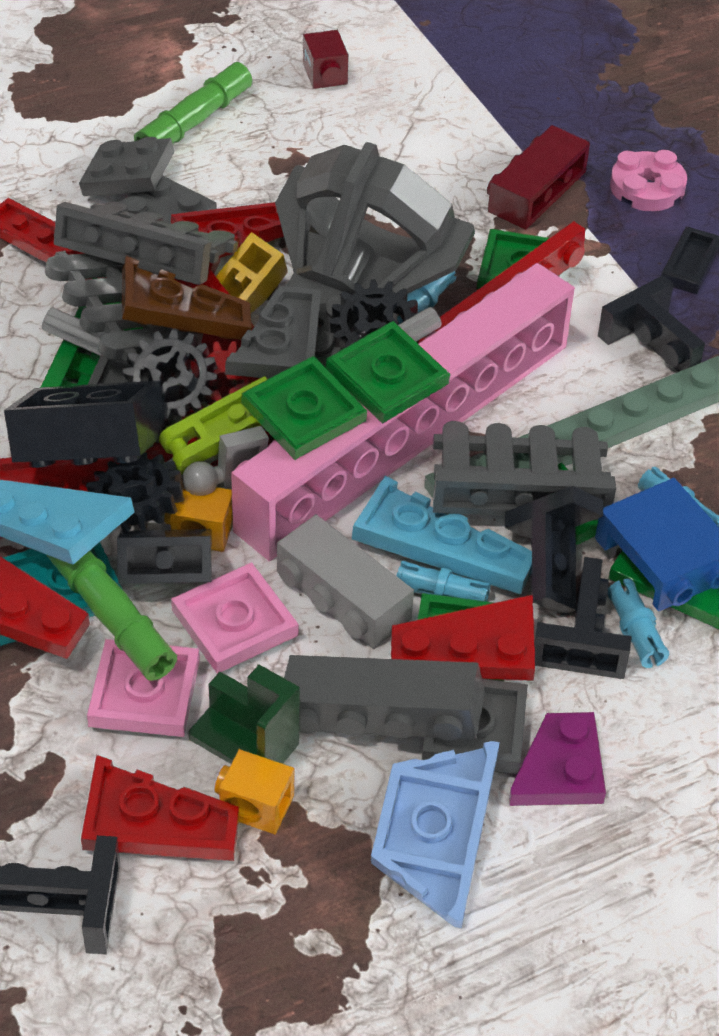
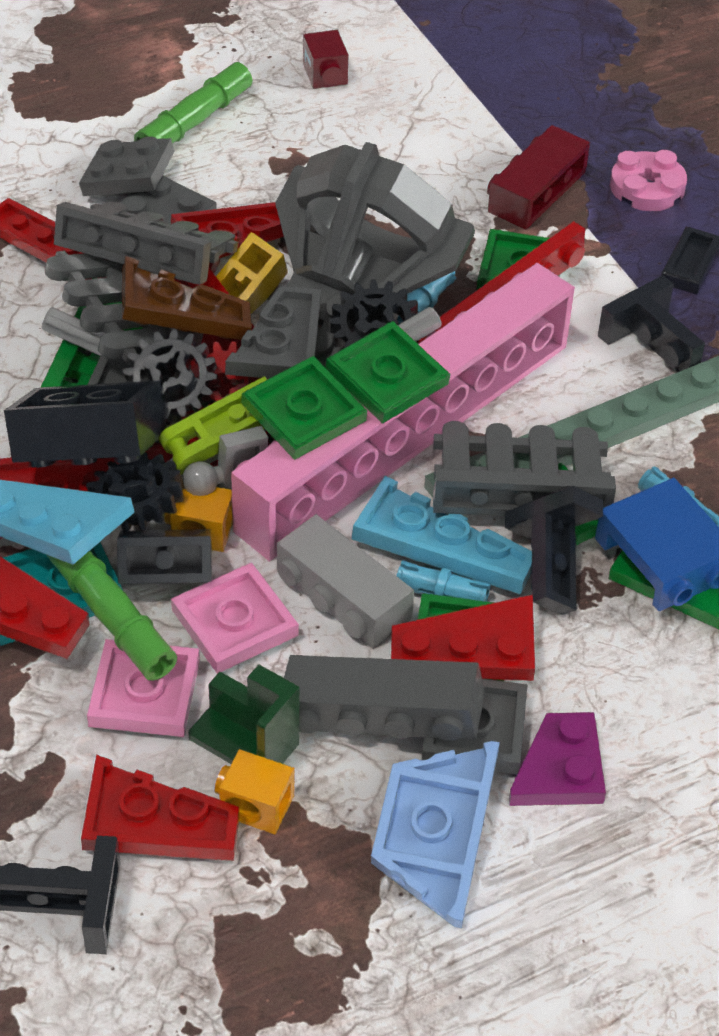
(585, 645): black bracket -> none
(638, 623): medium azure pin -> none

